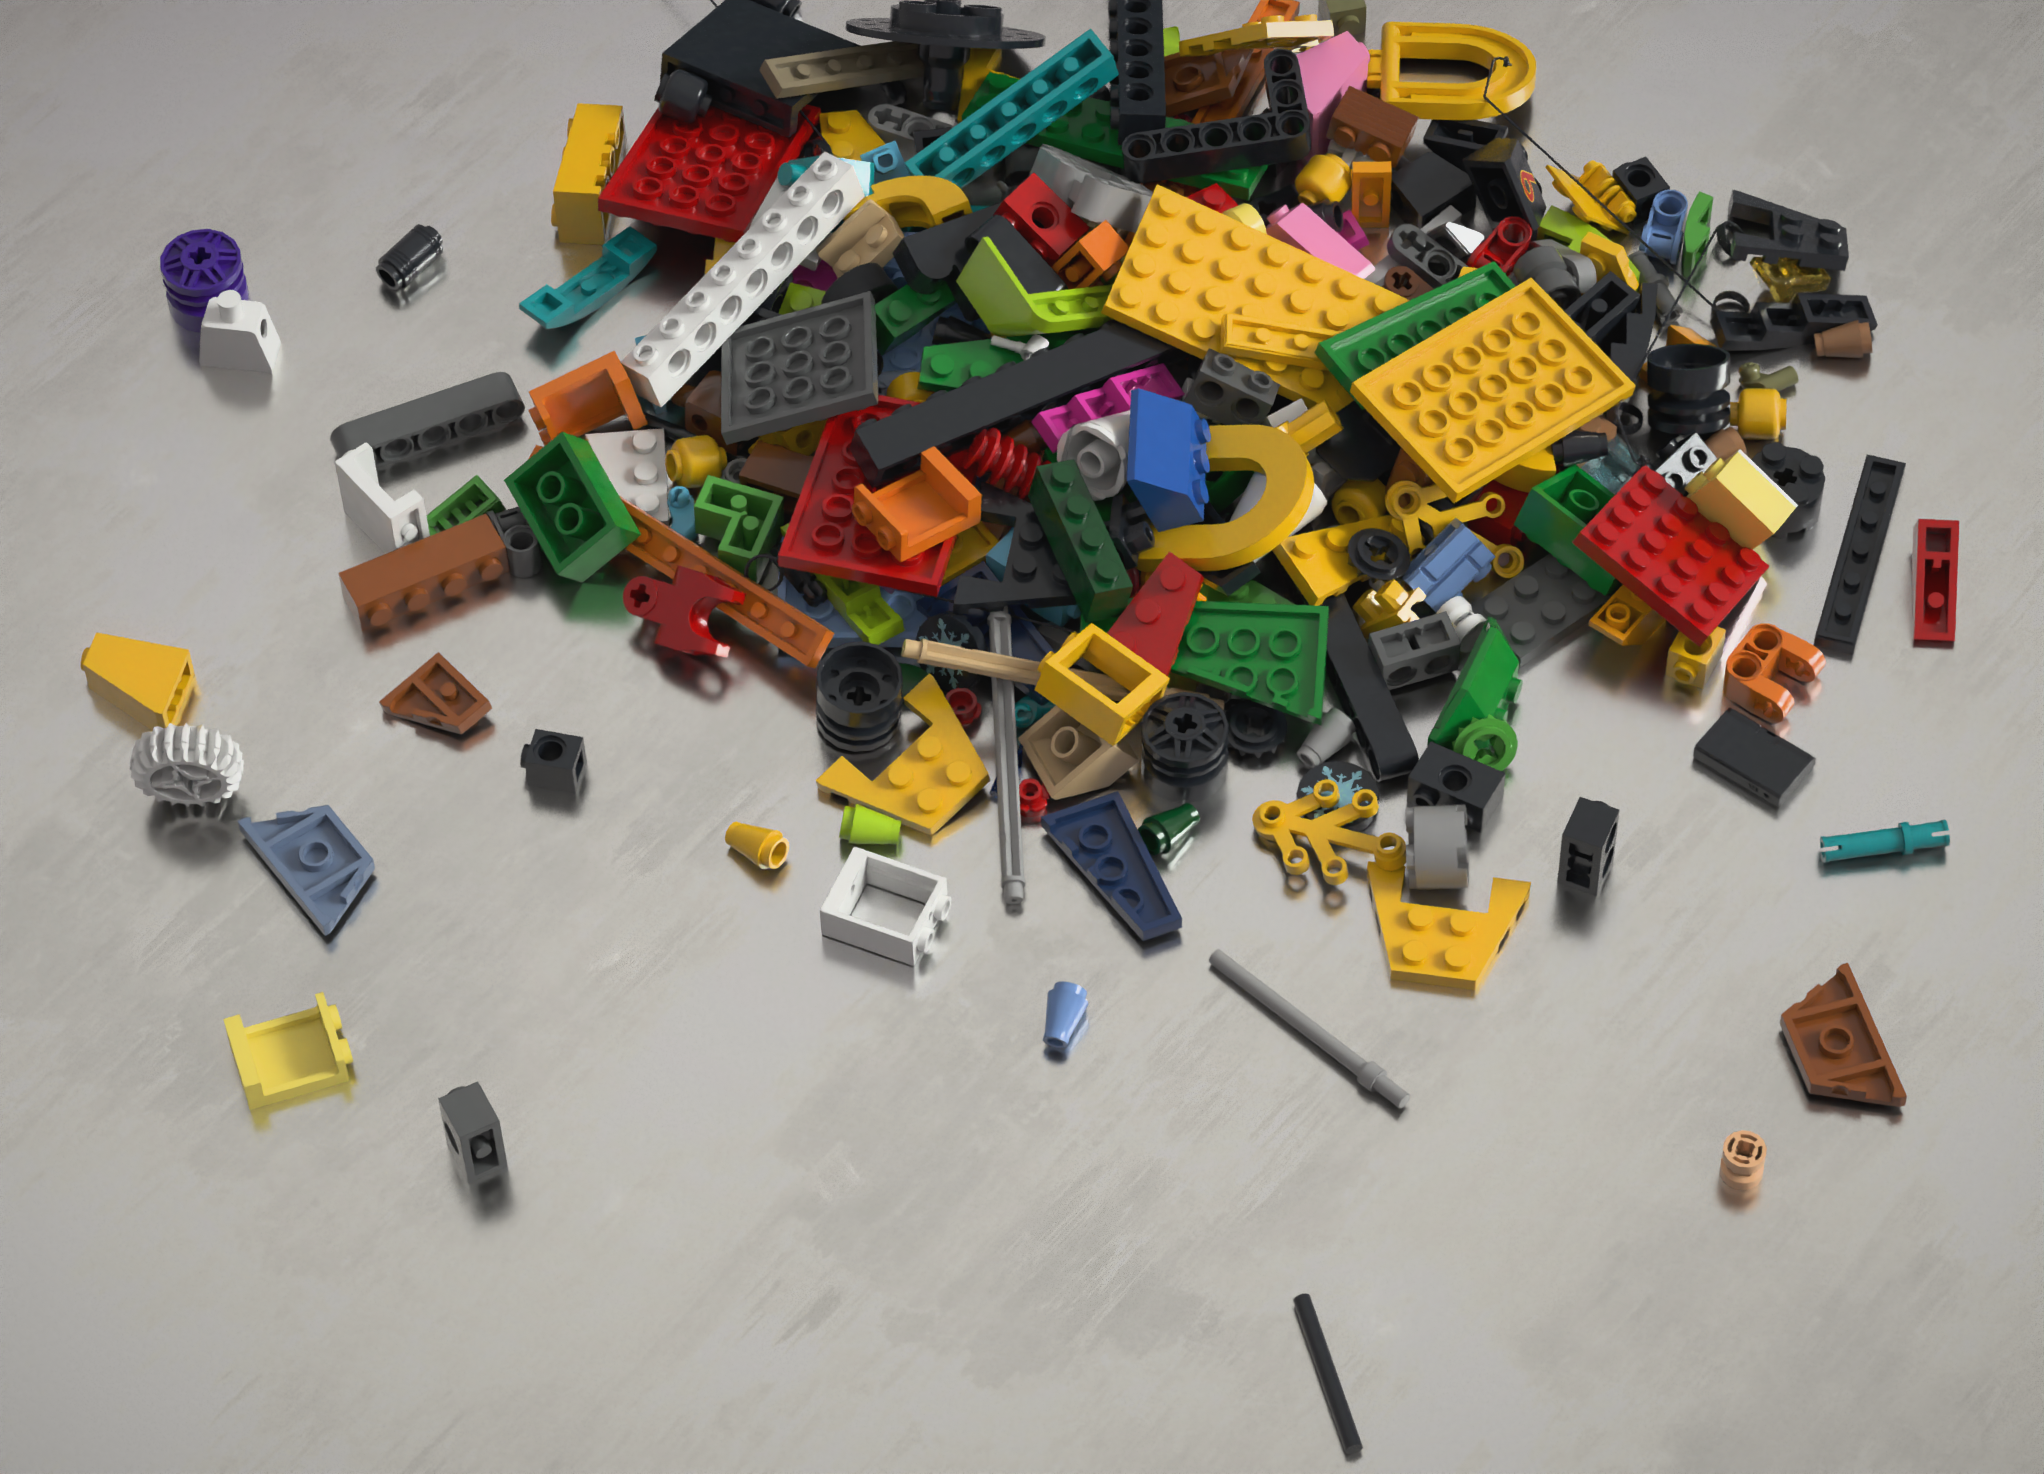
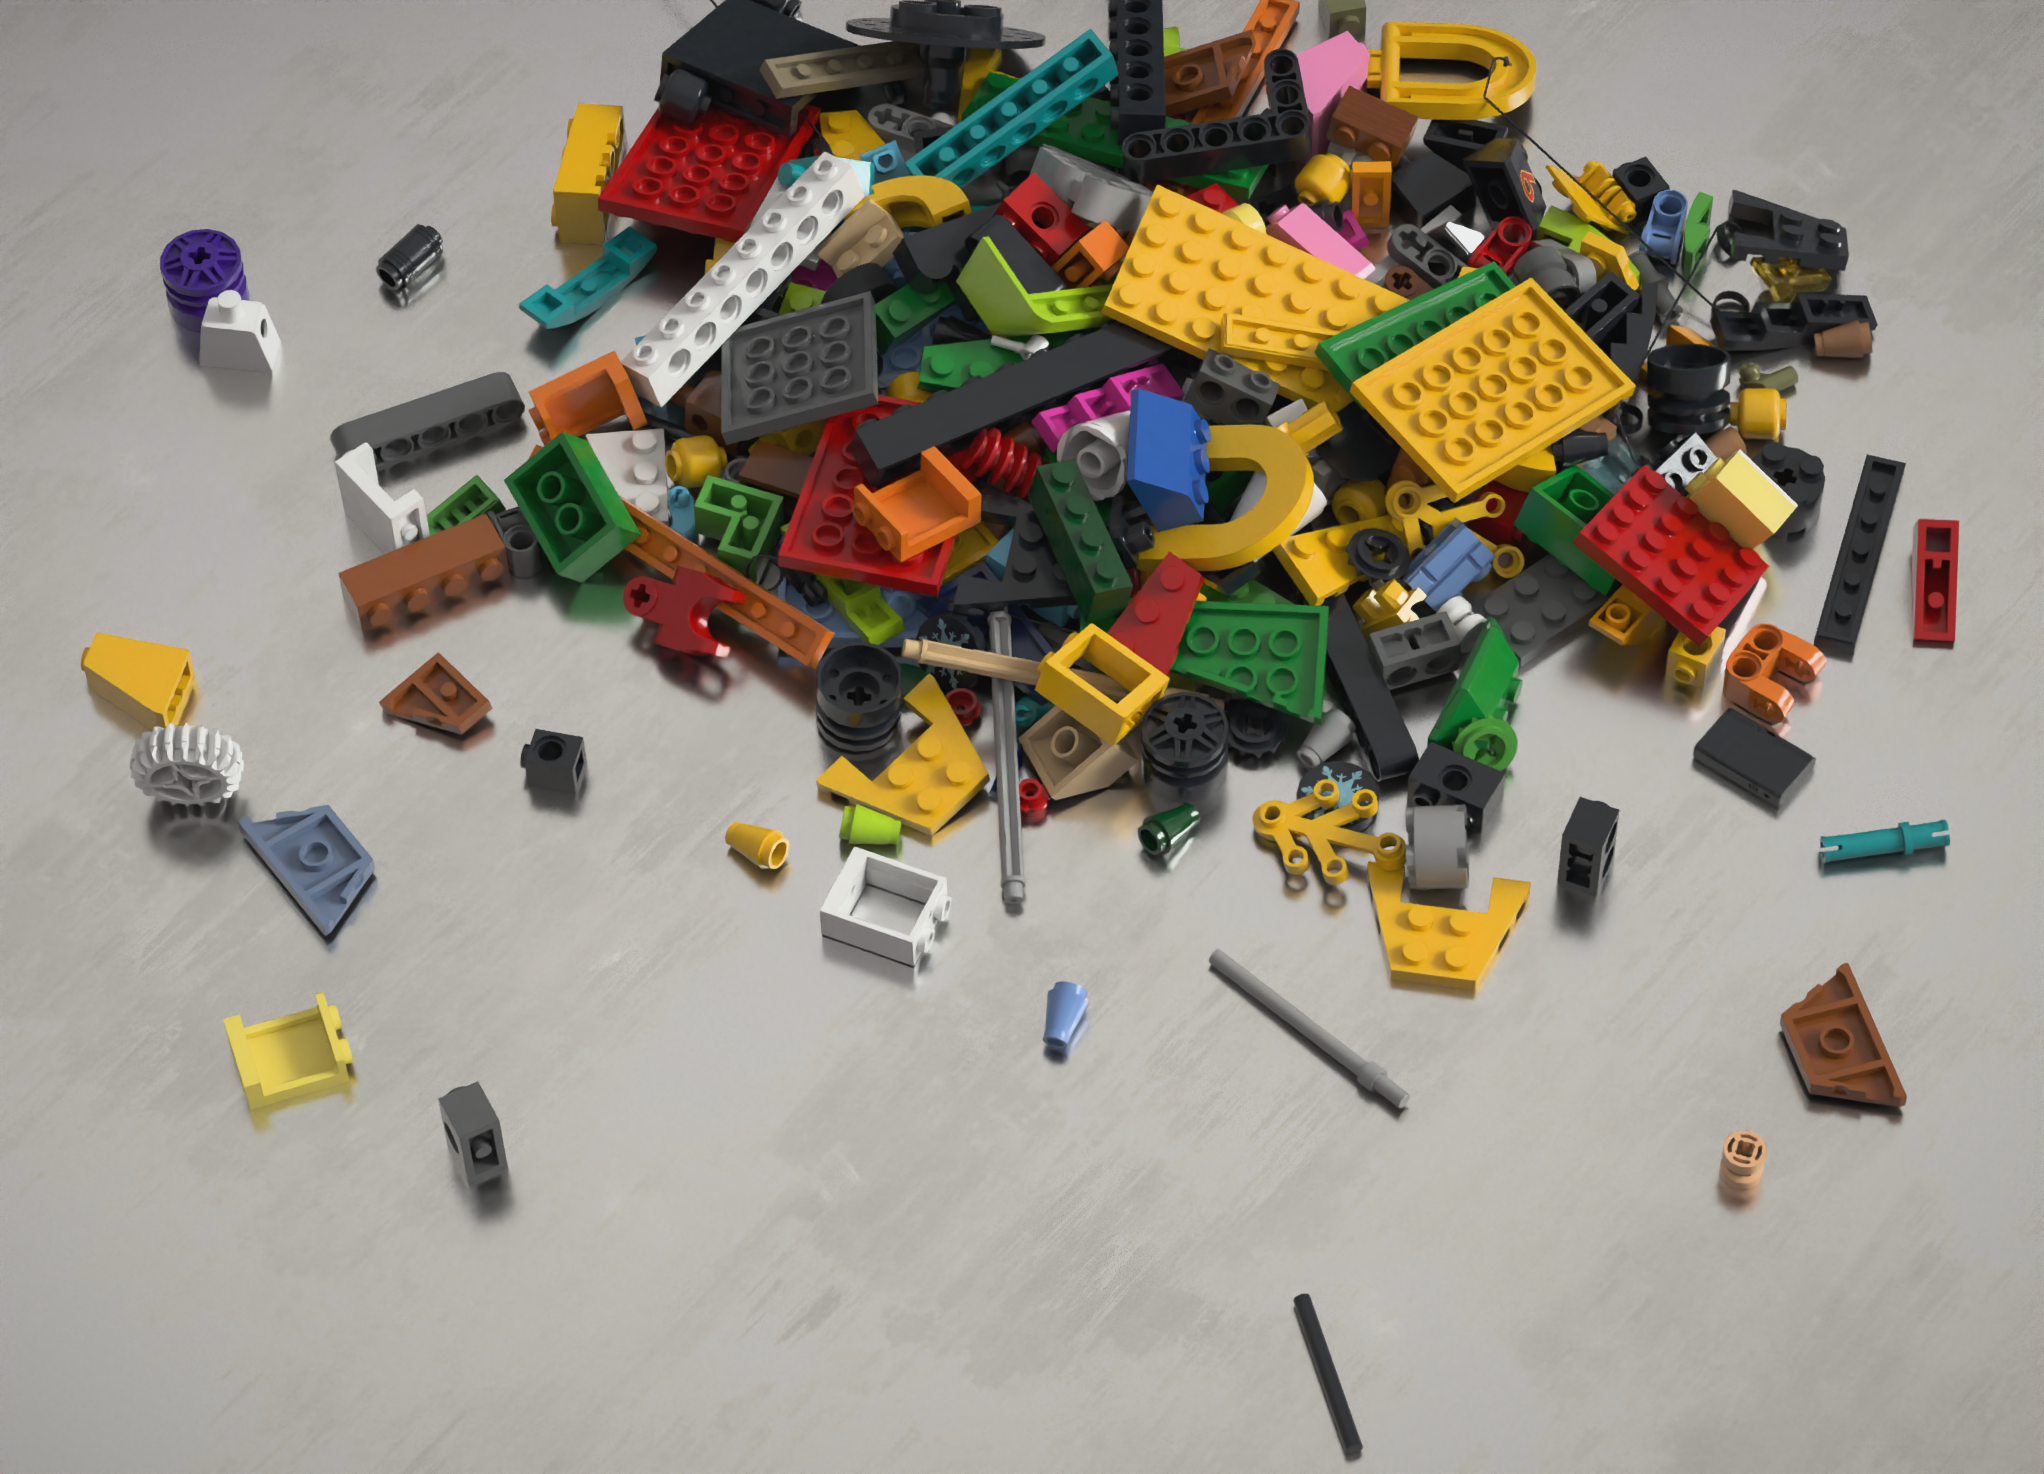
(1116, 861): dark blue wing -> none
(1269, 33): yellow wing -> none

